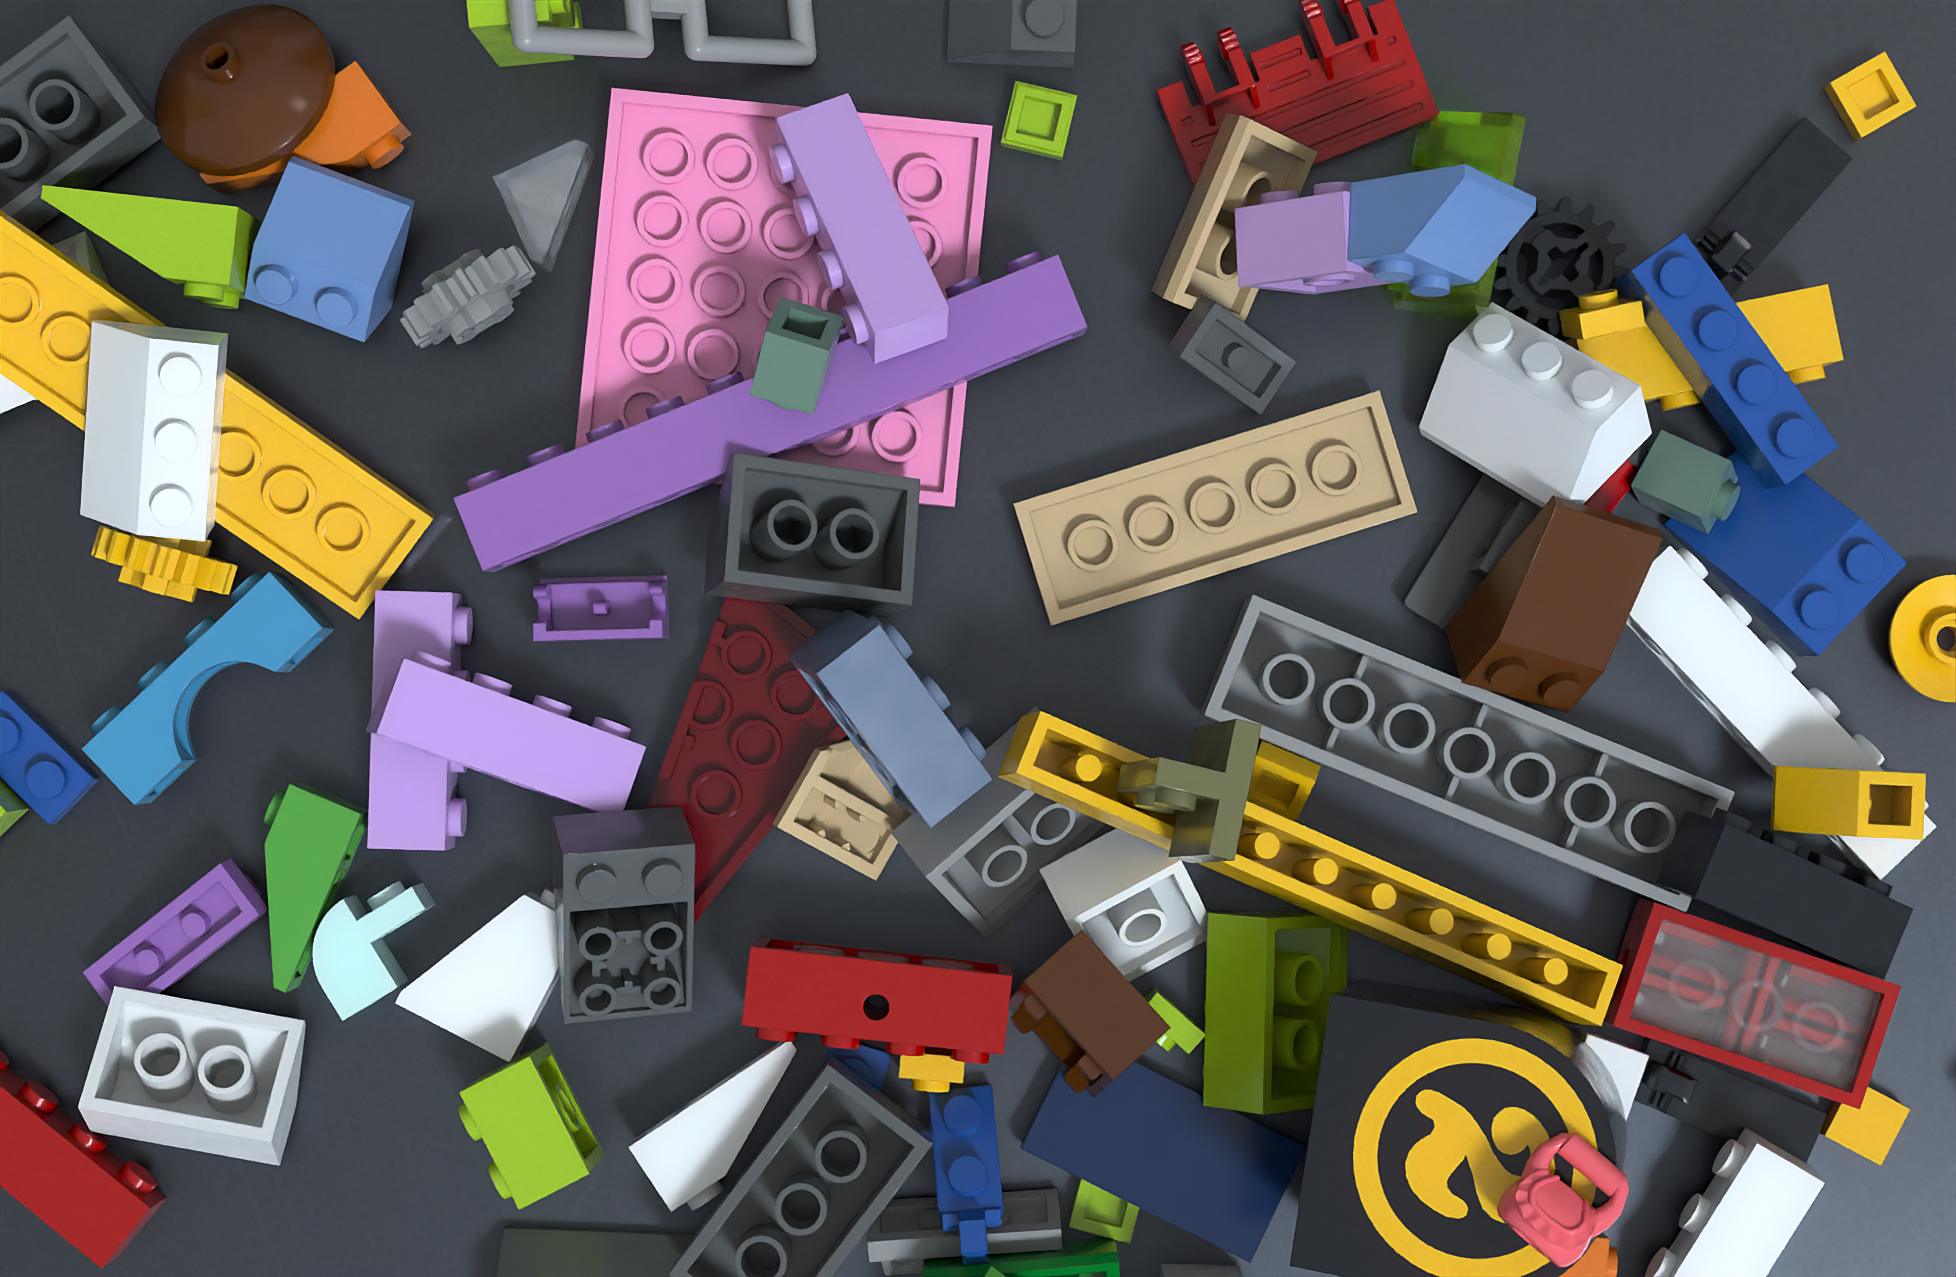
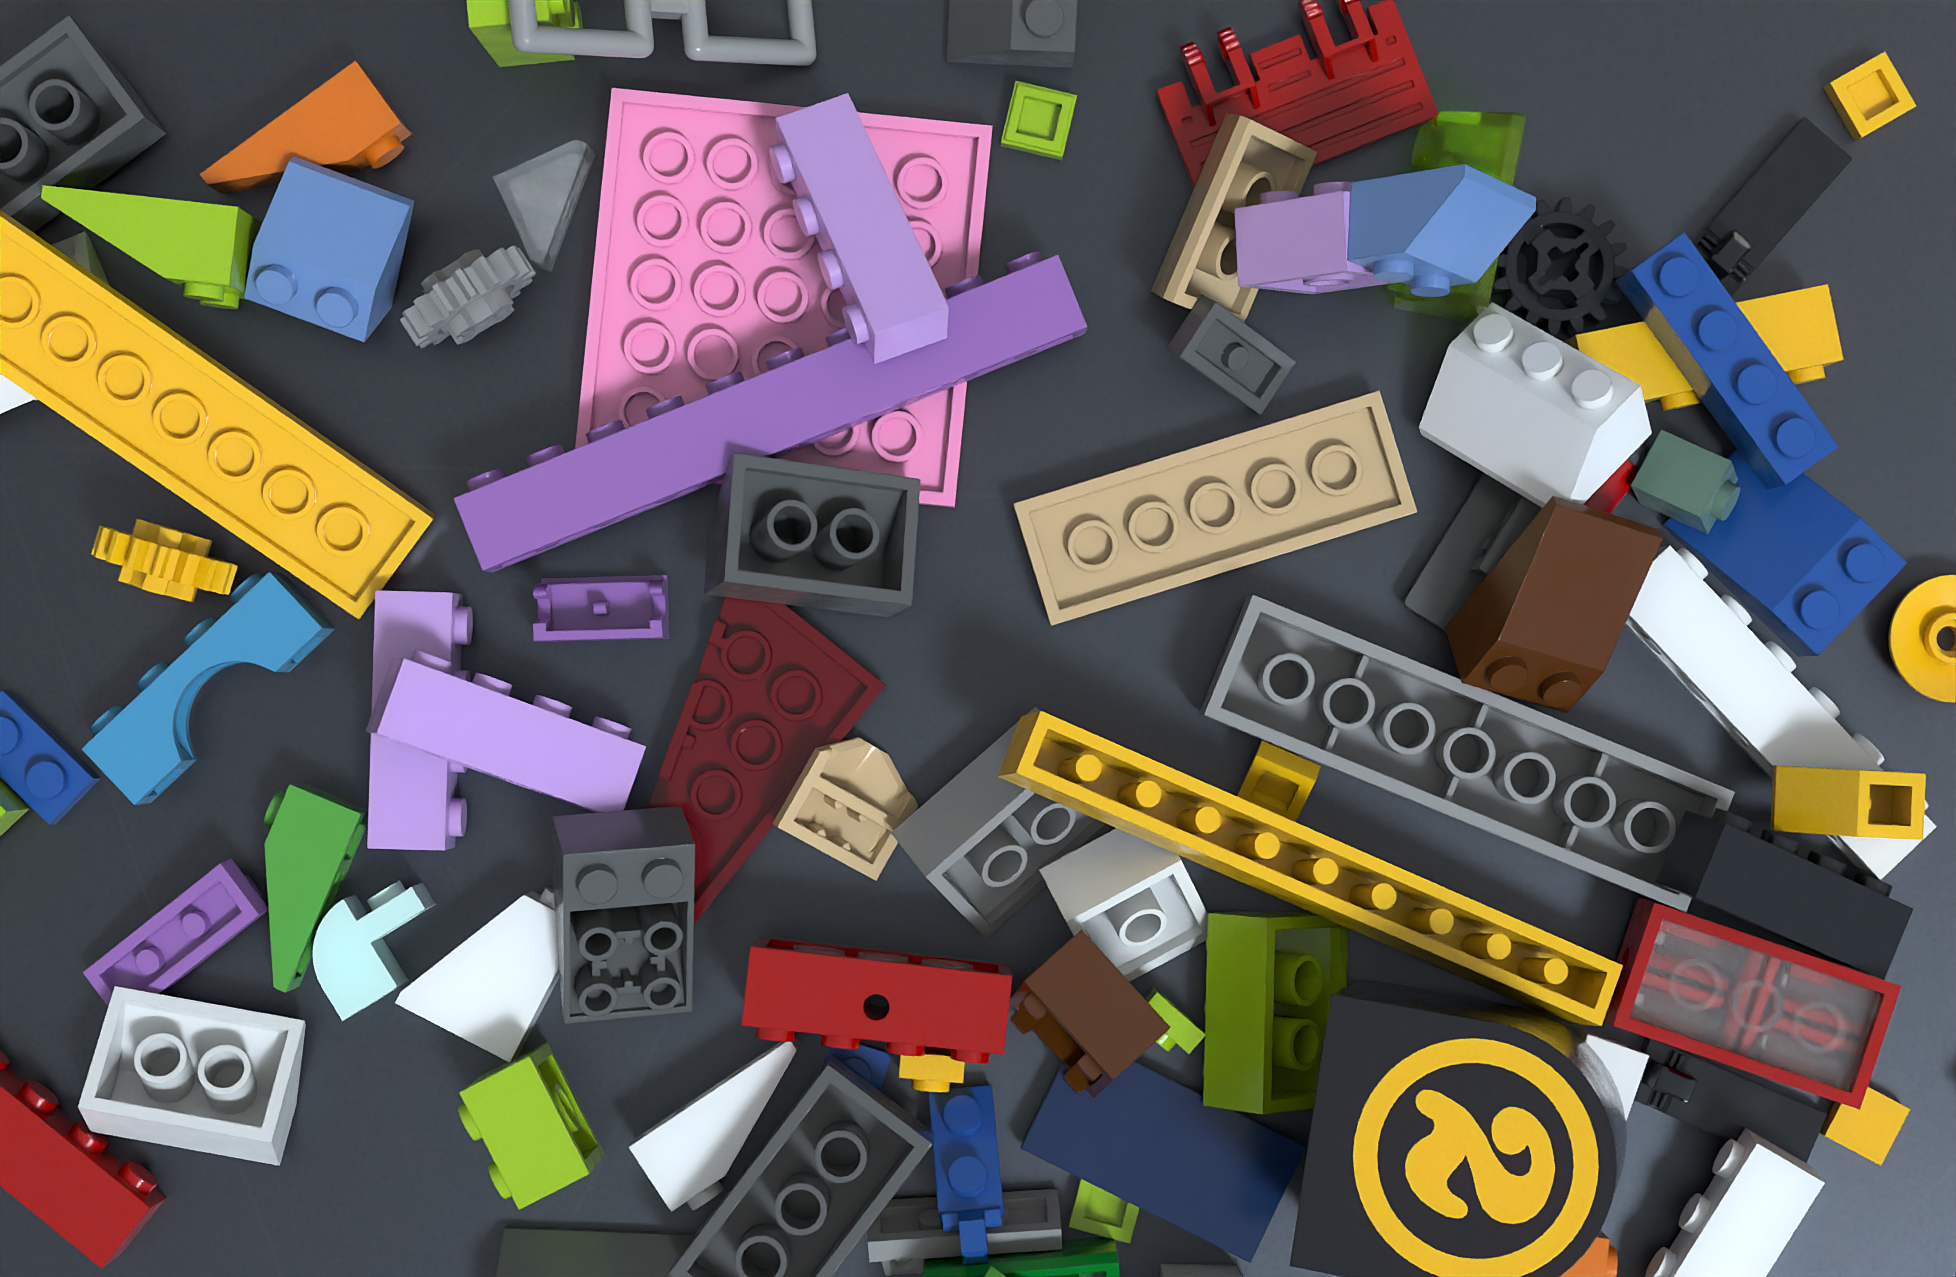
(153, 428): white slope -> none
(244, 90): reddish brown dish -> none
(796, 356): sand green brick -> none
(892, 715): sand blue brick -> none
(1205, 791): olive bracket -> none
(1552, 1213): coral piece -> none
(1601, 315): yellow plate -> none

